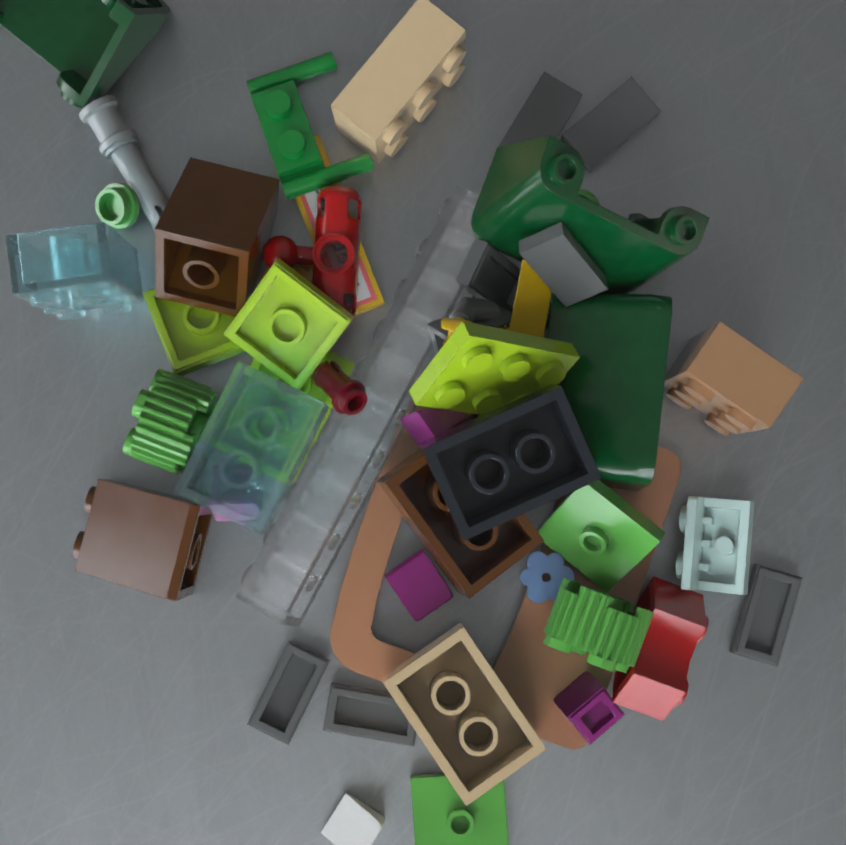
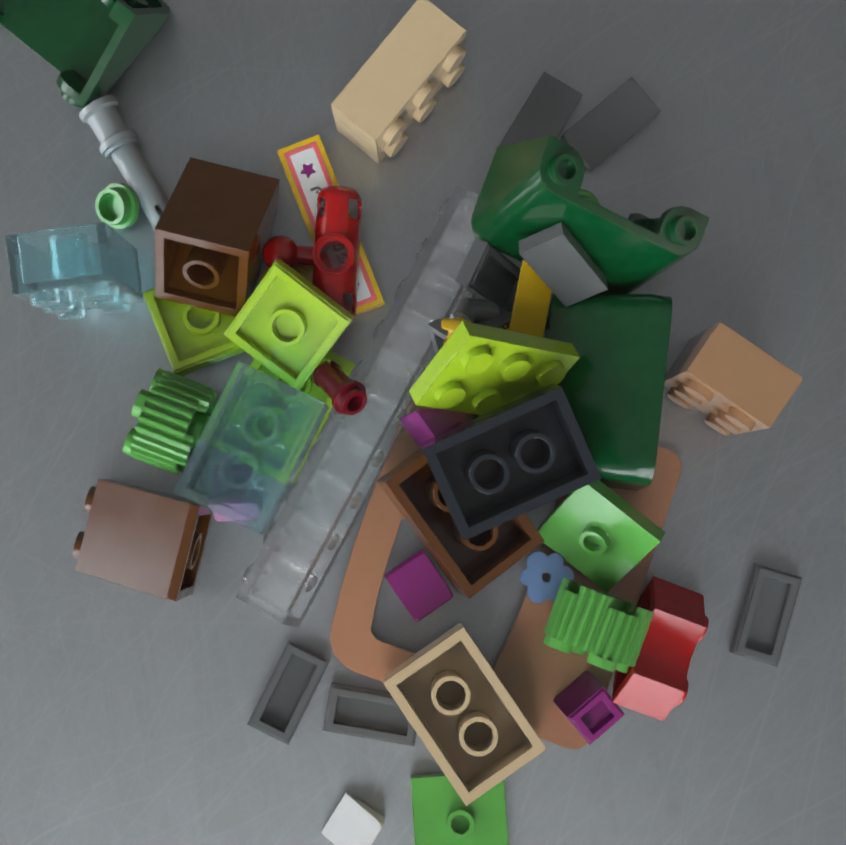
(290, 132): green plate -> none
(715, 545): light aqua bracket -> none

